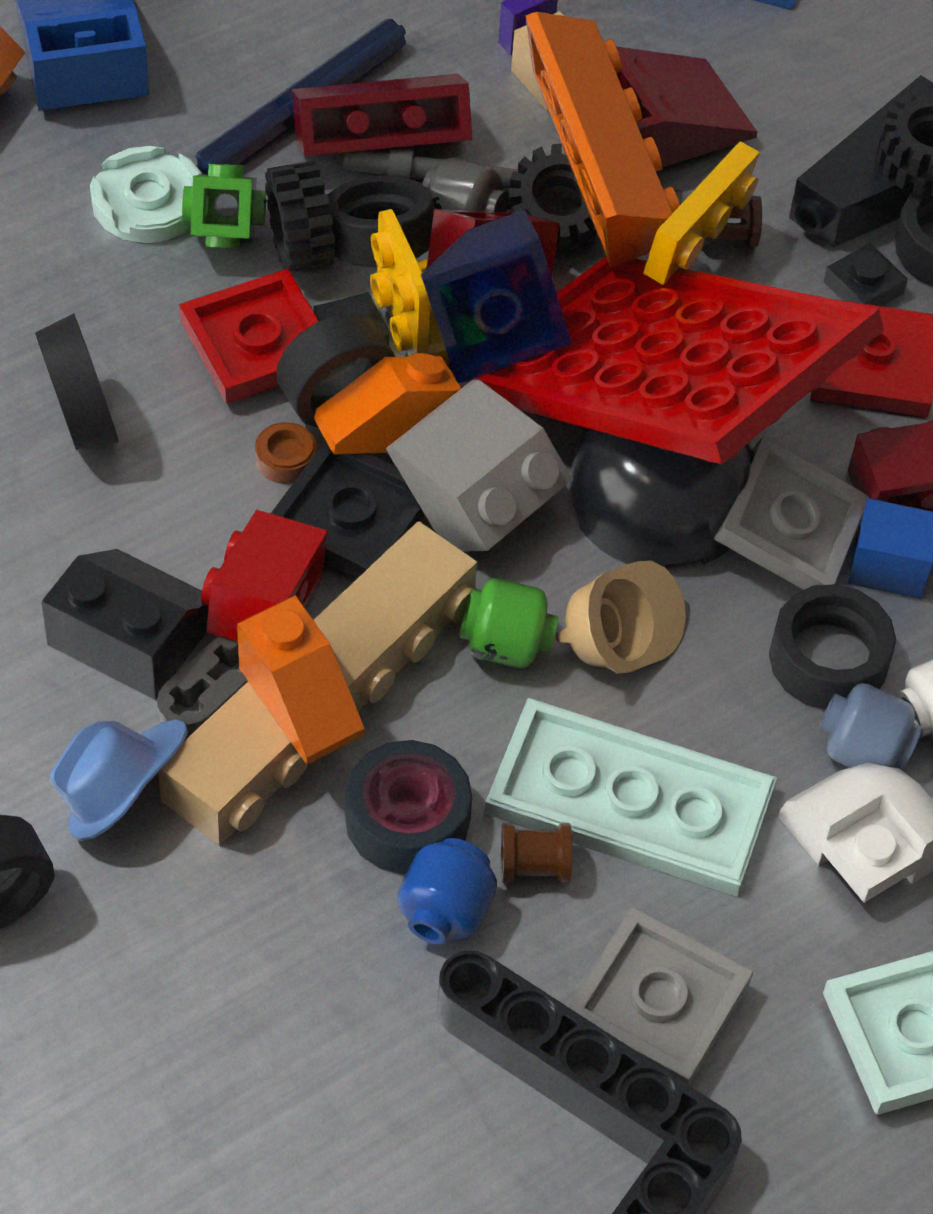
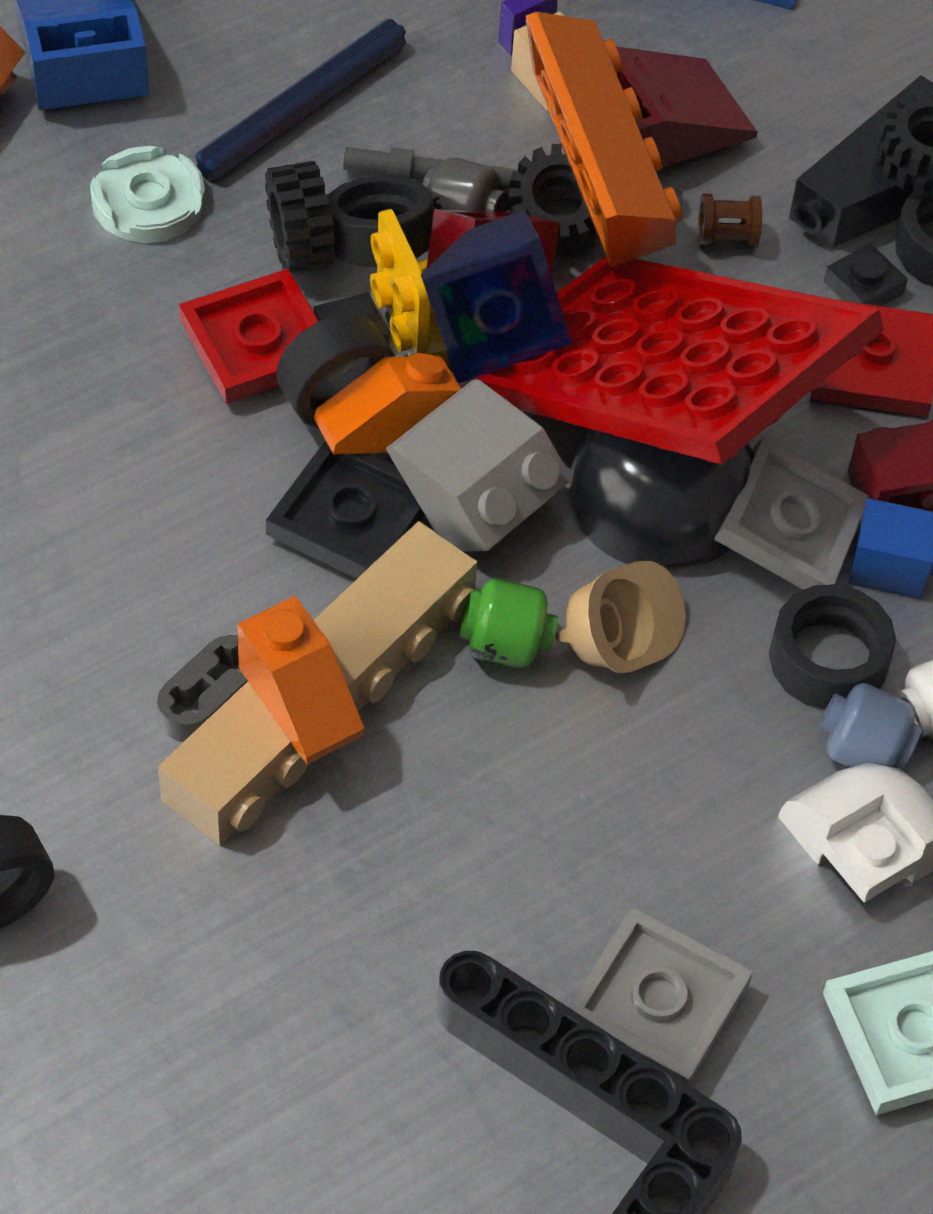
(76, 384): black tyre -> none
(108, 769): medium blue piece -> none
(124, 619): black slope -> none
(201, 208): bright green brick -> none
(261, 569): red brick -> none
(284, 451): dark orange tile -> none
(382, 114): dark red brick -> none
(399, 775): wheel -> none
(447, 891): blue head -> none
(536, 852): reddish brown bush -> none
(632, 796): light aqua tile -> none
(703, 213): yellow plate -> none

